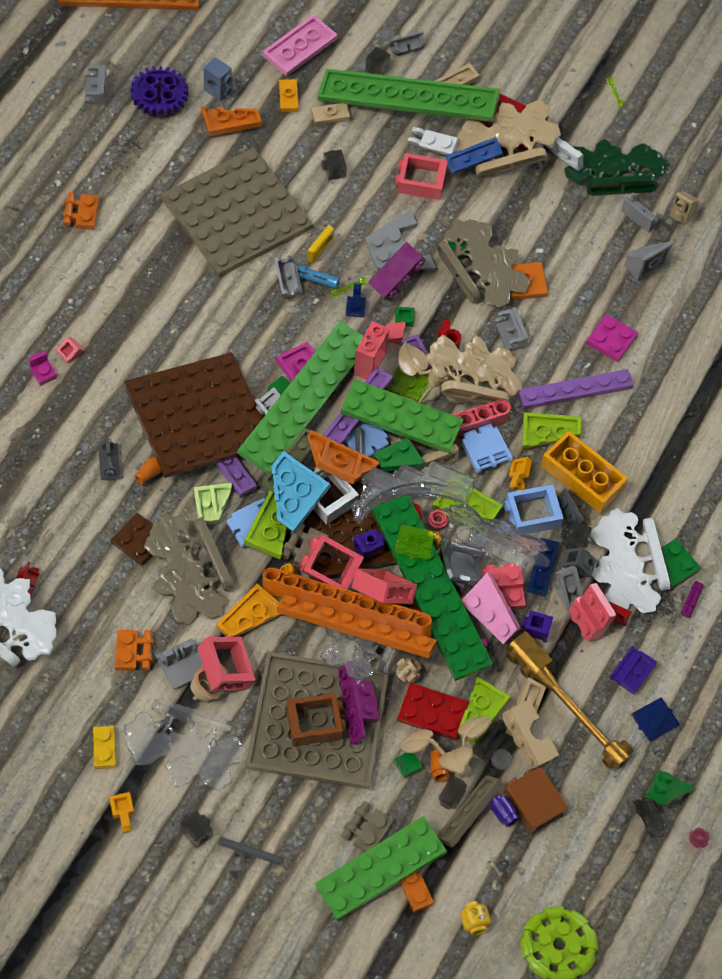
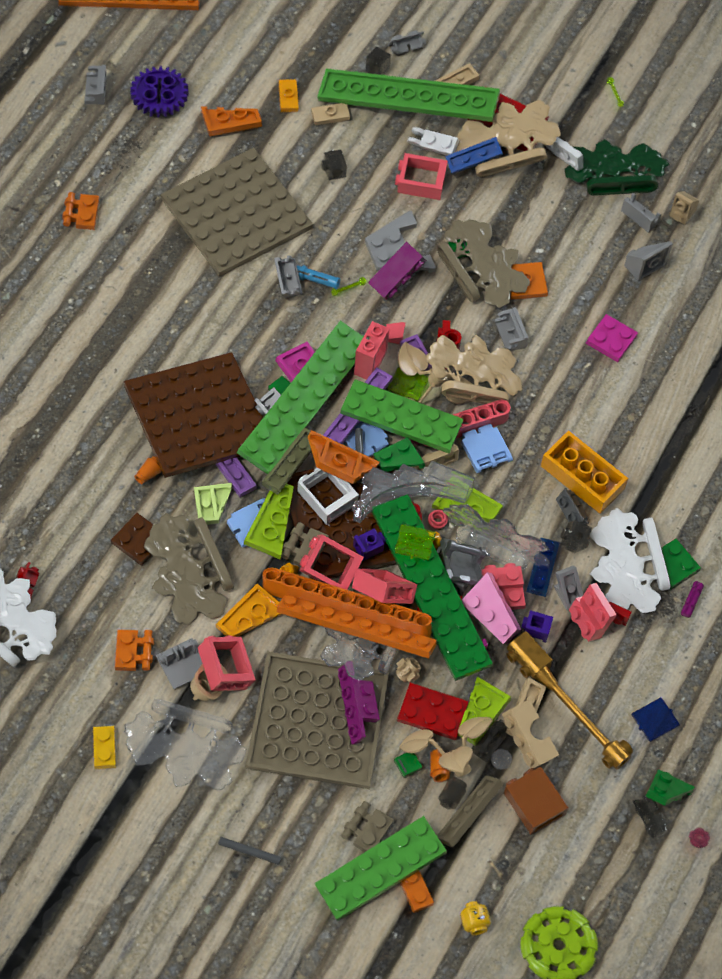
(41, 368): dark pink bracket -> none
(70, 349): coral slope -> none
(109, 460): dark grey hinge -> none
(122, 808): light orange plate -> none
(196, 828): clear smoke brick -> none
(217, 79): sand blue brick -> none
(295, 490): medium azure plate -> none
(299, 45): bright pink plate -> none
(315, 736): dark orange window -> none
(320, 244): yellow tile -> none
(356, 304): clear blue plate -> none
(405, 314): green tile -> none
(504, 810): dark purple brick -> none
(519, 470): light orange plate -> none
(537, 525): light blue window -> none
(547, 428): lime wing -> none
(575, 389): medium lavender plate -> none
(581, 560): dark grey brick -> none
(633, 670): dark purple plate -> none

